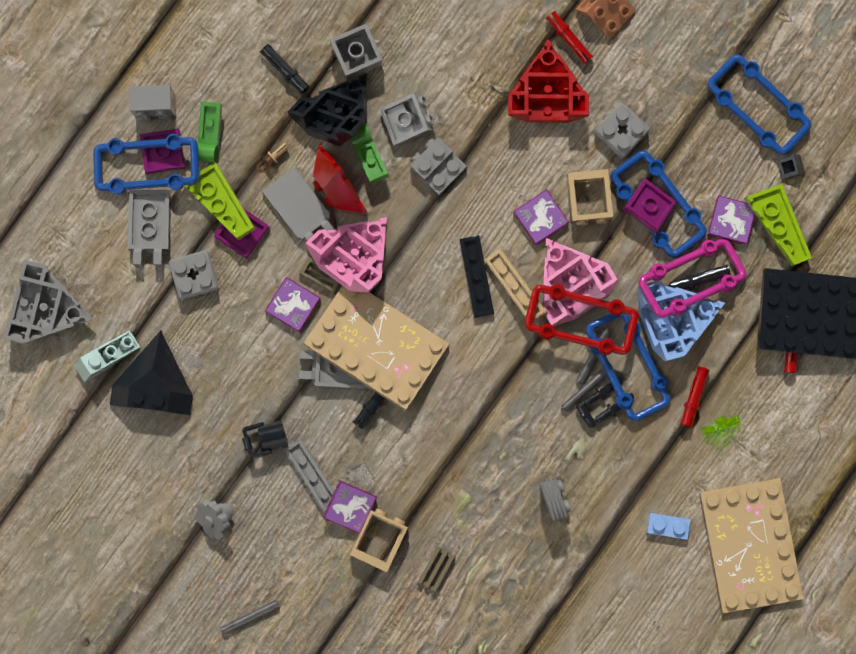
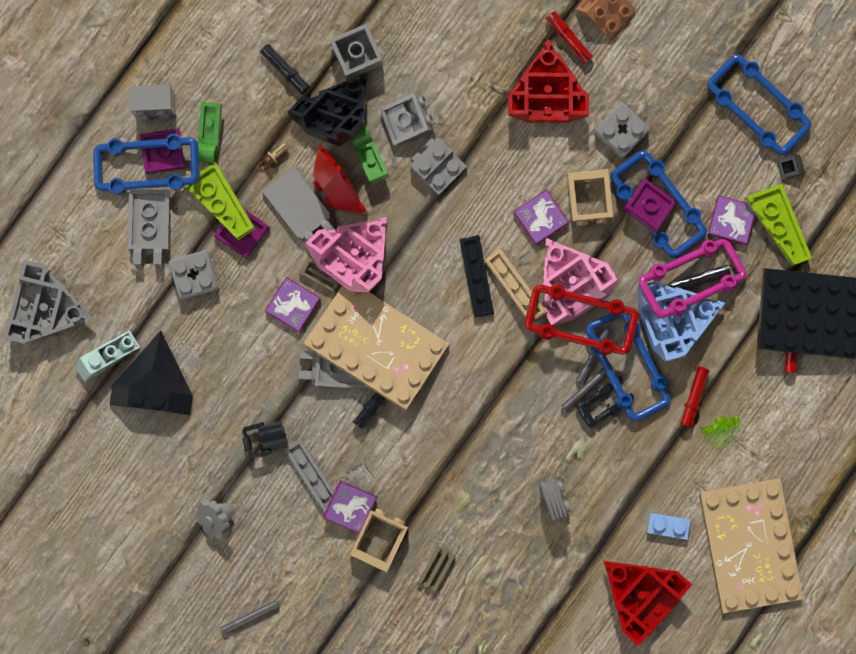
(644, 596): none -> red wedge

